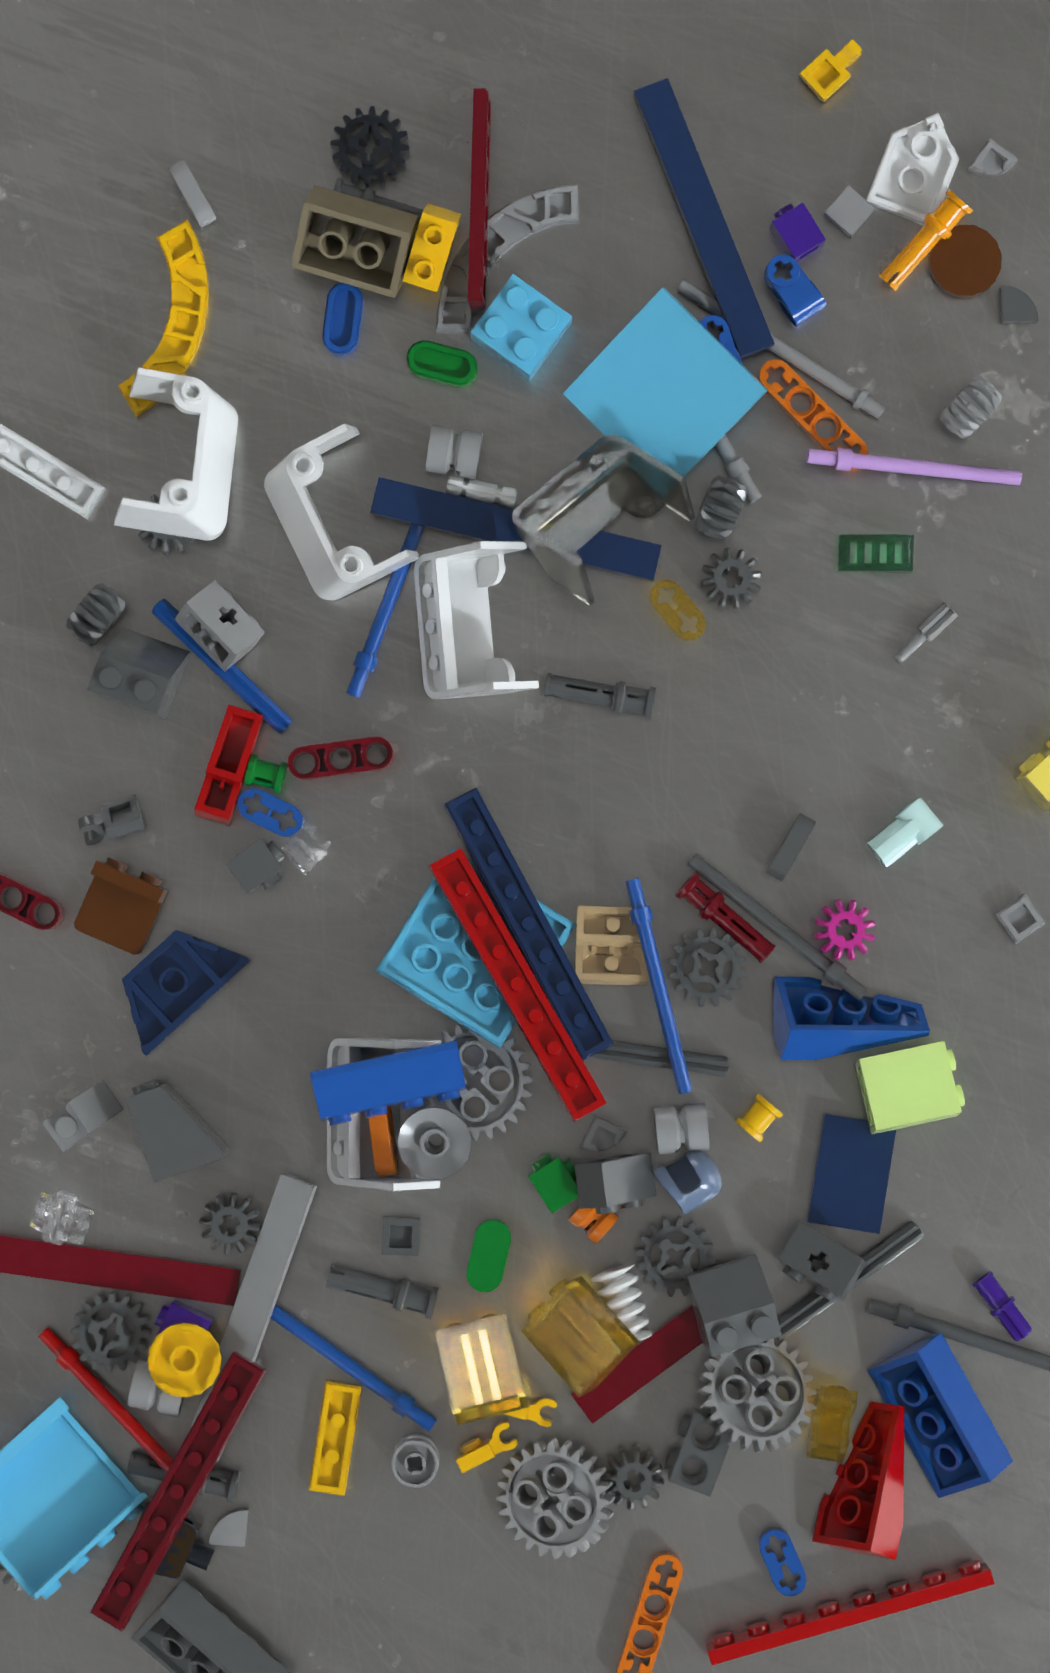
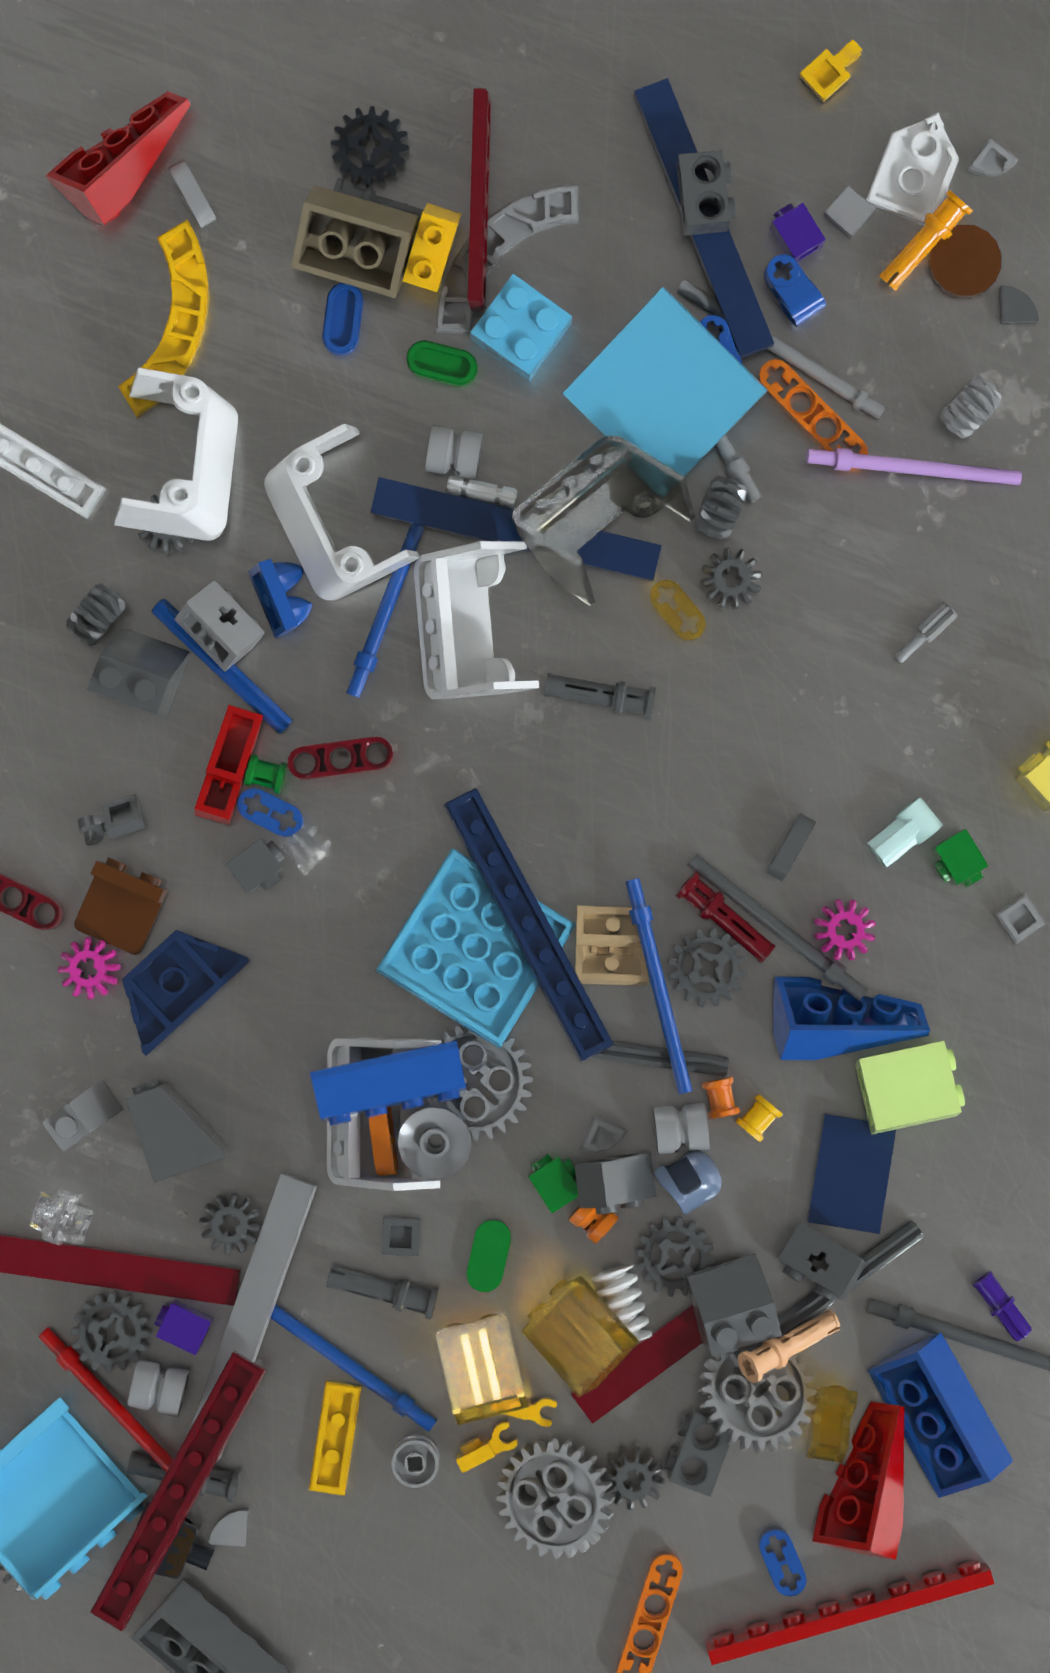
(77, 972): none -> dark pink gear
(112, 171): none -> red wedge
(184, 1360): yellow tile -> none
(271, 583): none -> blue tile
(517, 985): red plate -> none
(696, 192): none -> dark grey brick
(720, 1097): none -> orange bush
(777, 1351): none -> light nougat pin
(875, 566): clear green slope -> none
(959, 859): none -> green brick

